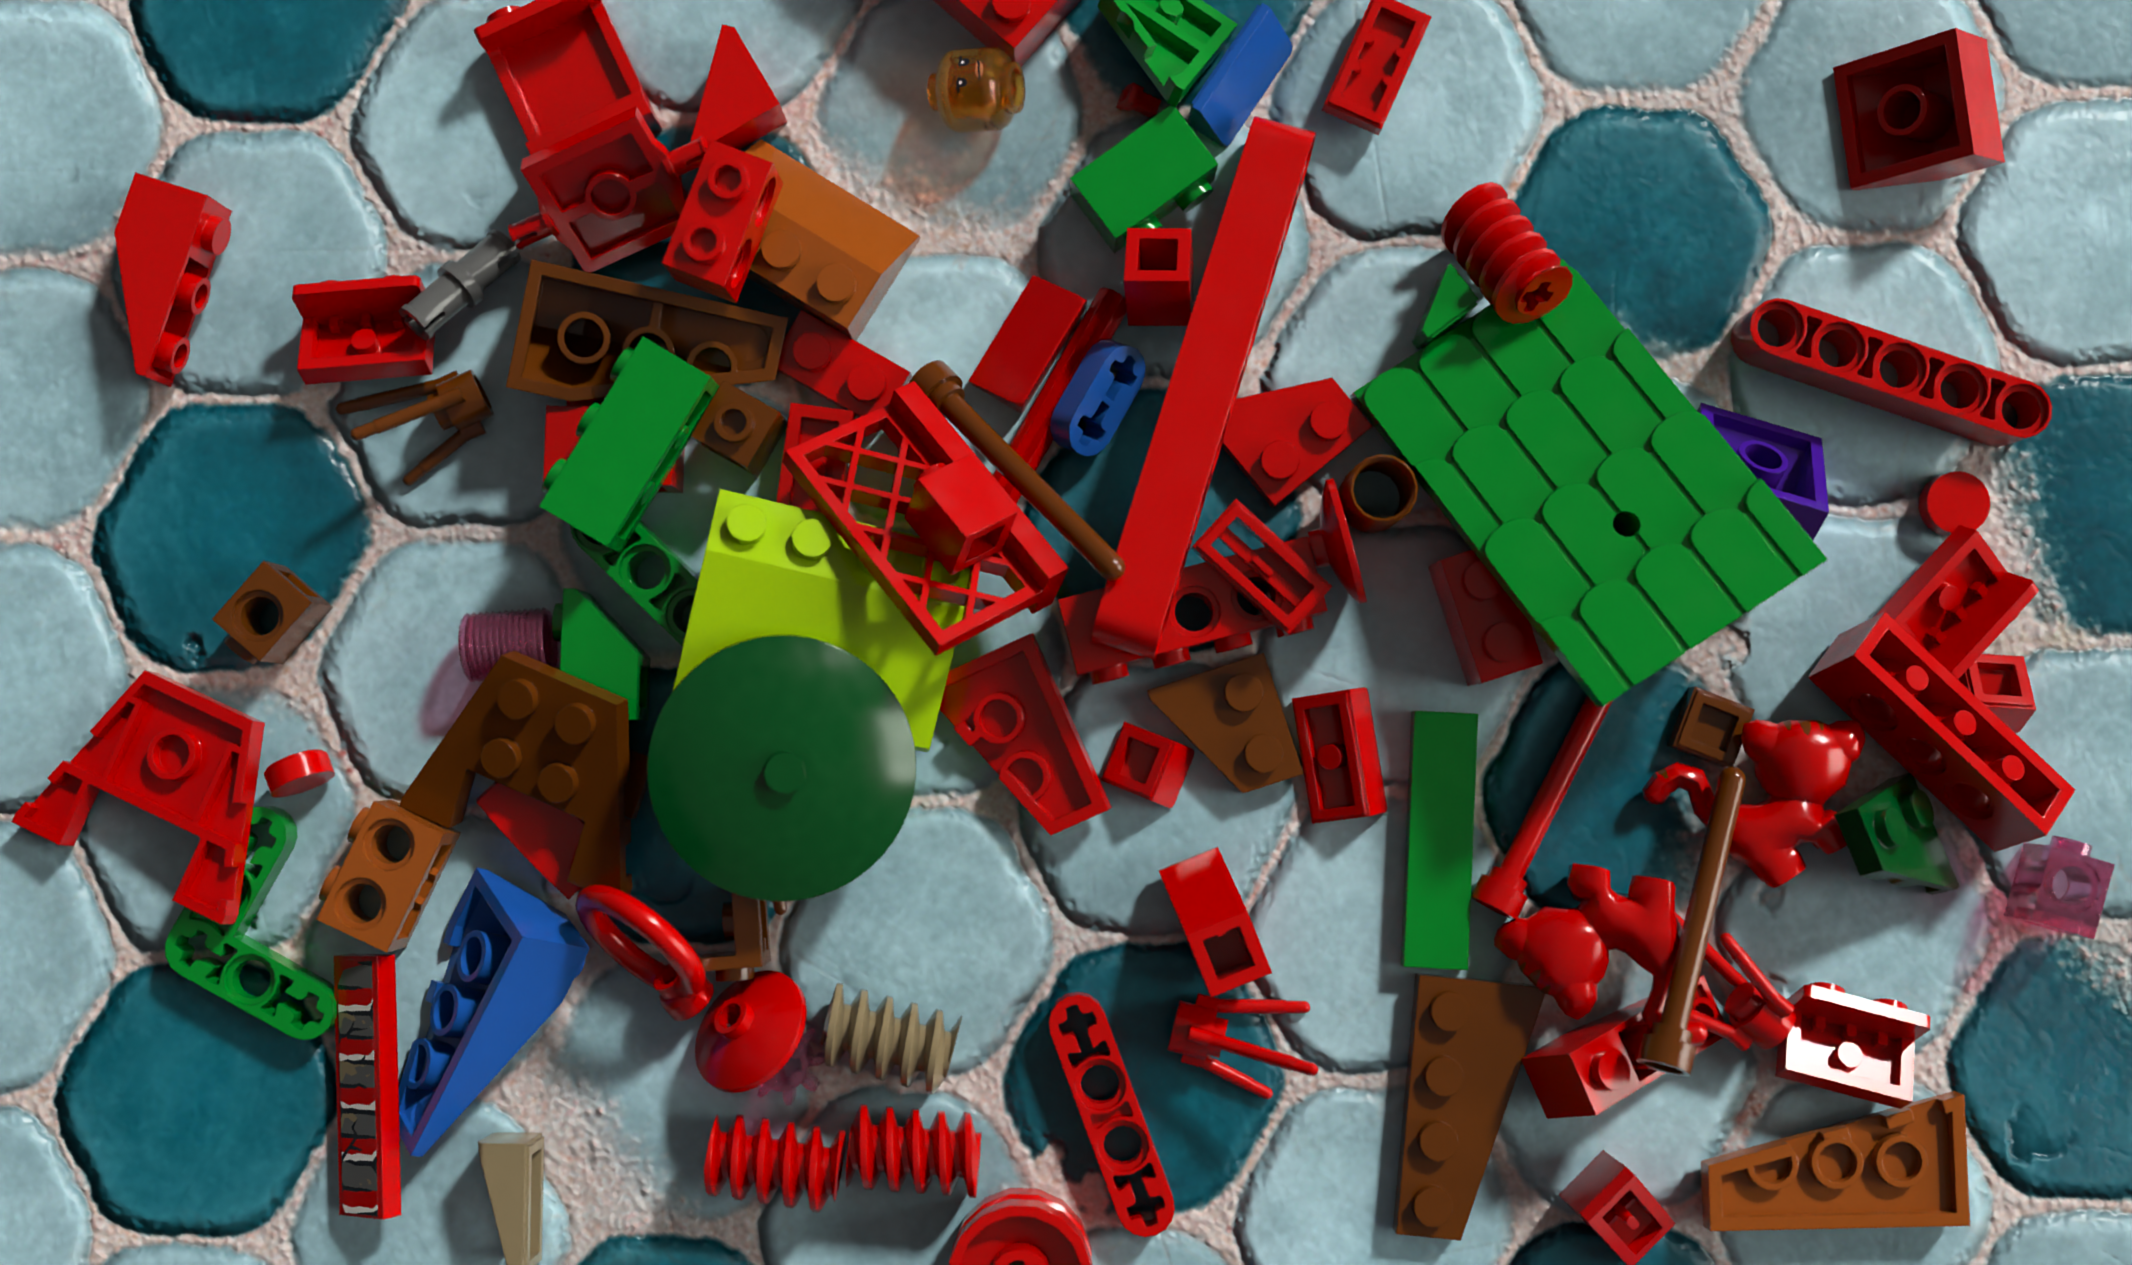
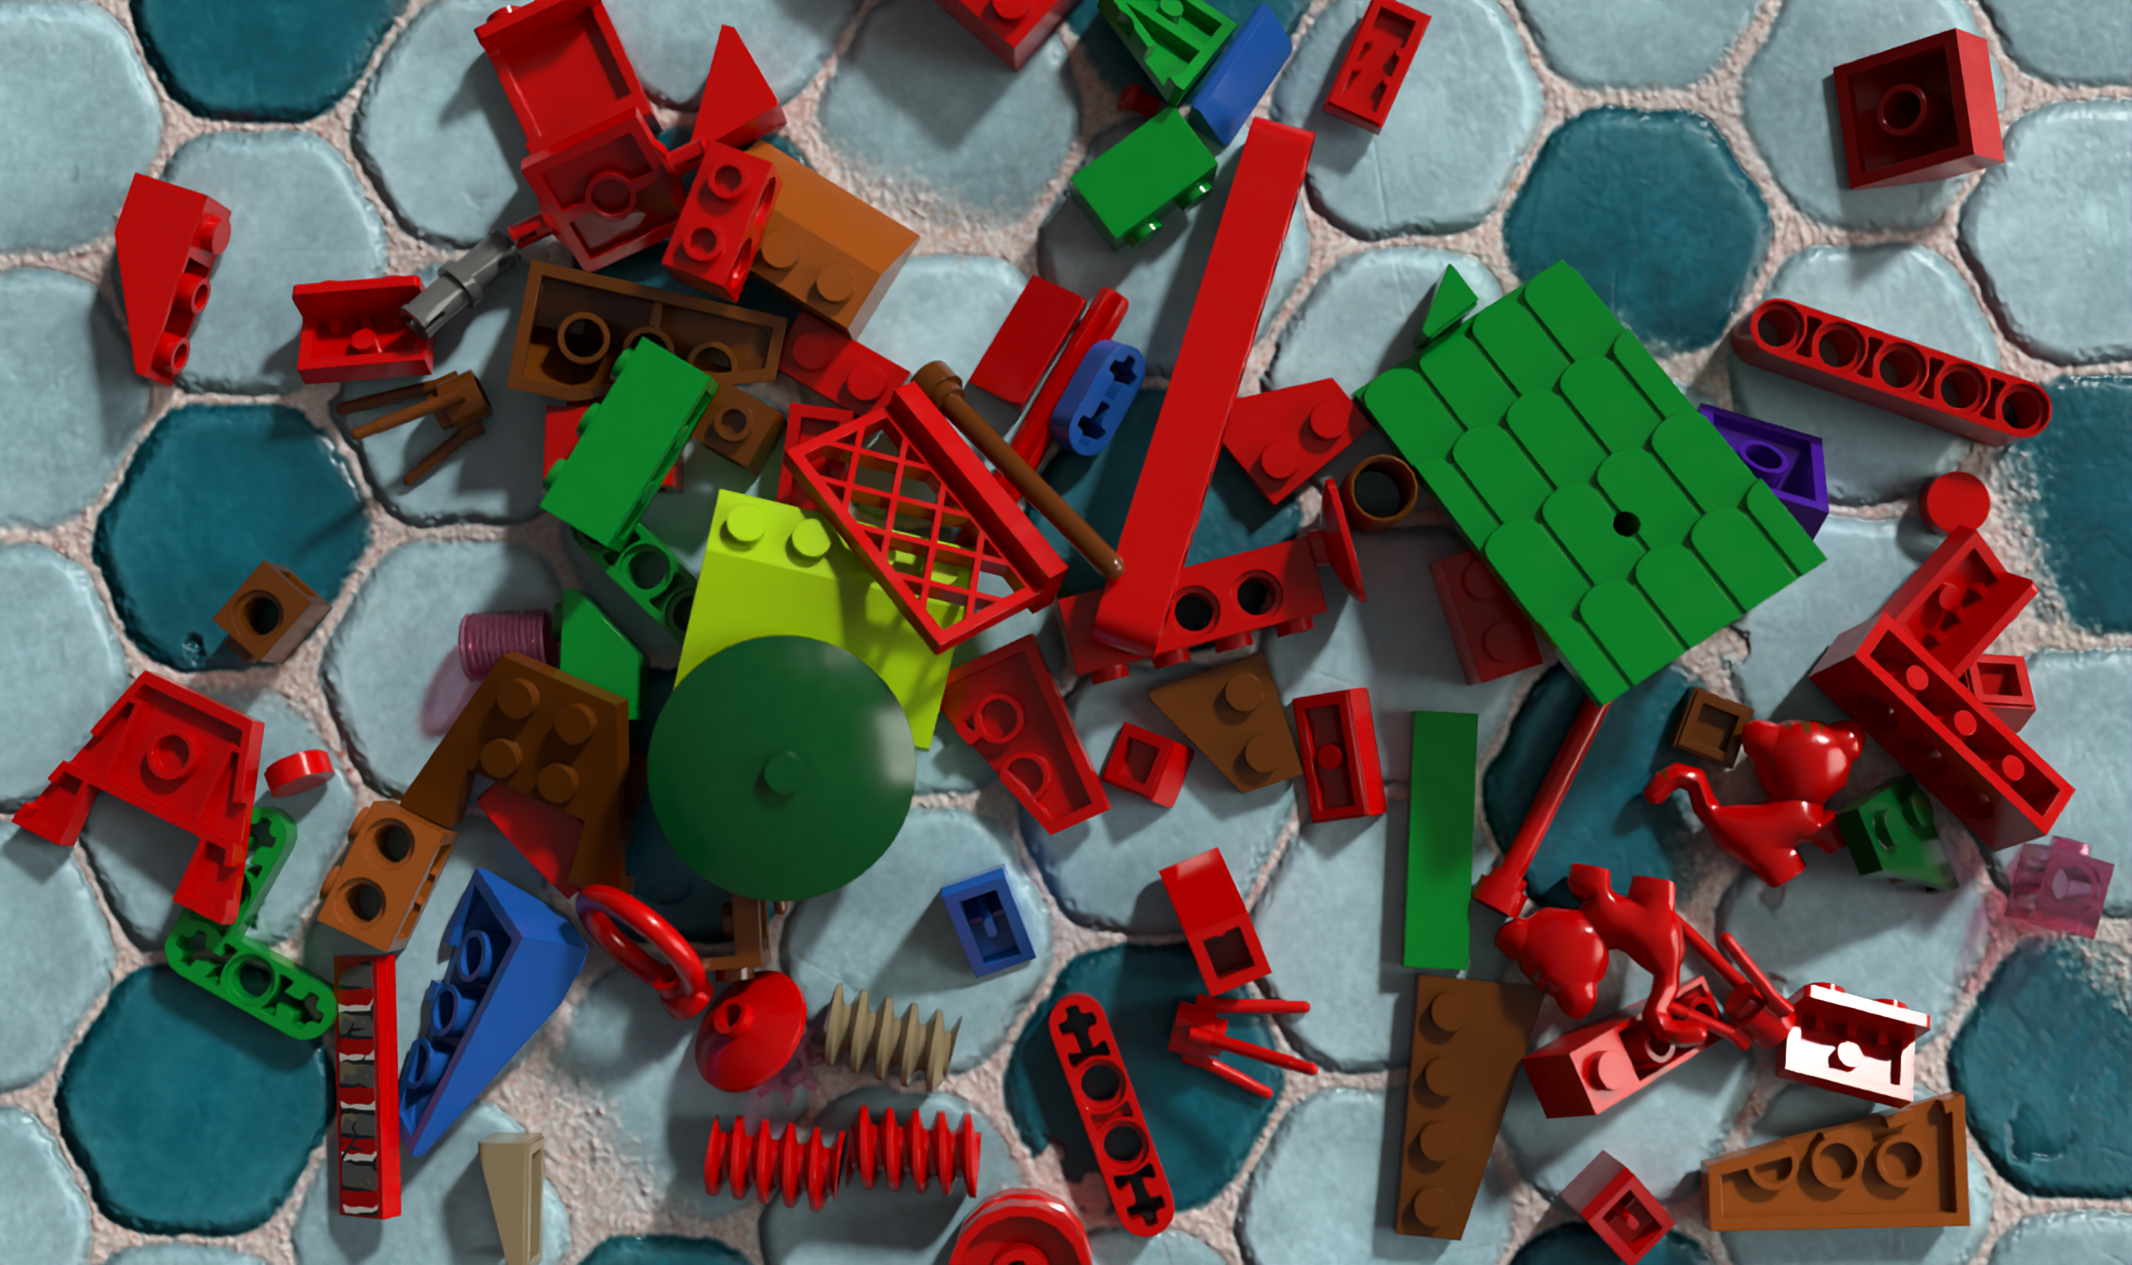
(960, 513): red brick -> none
(977, 89): clear orange head -> none
(988, 920): none -> blue slope
(1159, 276): red brick -> none
(1244, 586): red tile -> none
(1504, 255): red piece -> none
(1669, 1042): reddish brown piece -> none

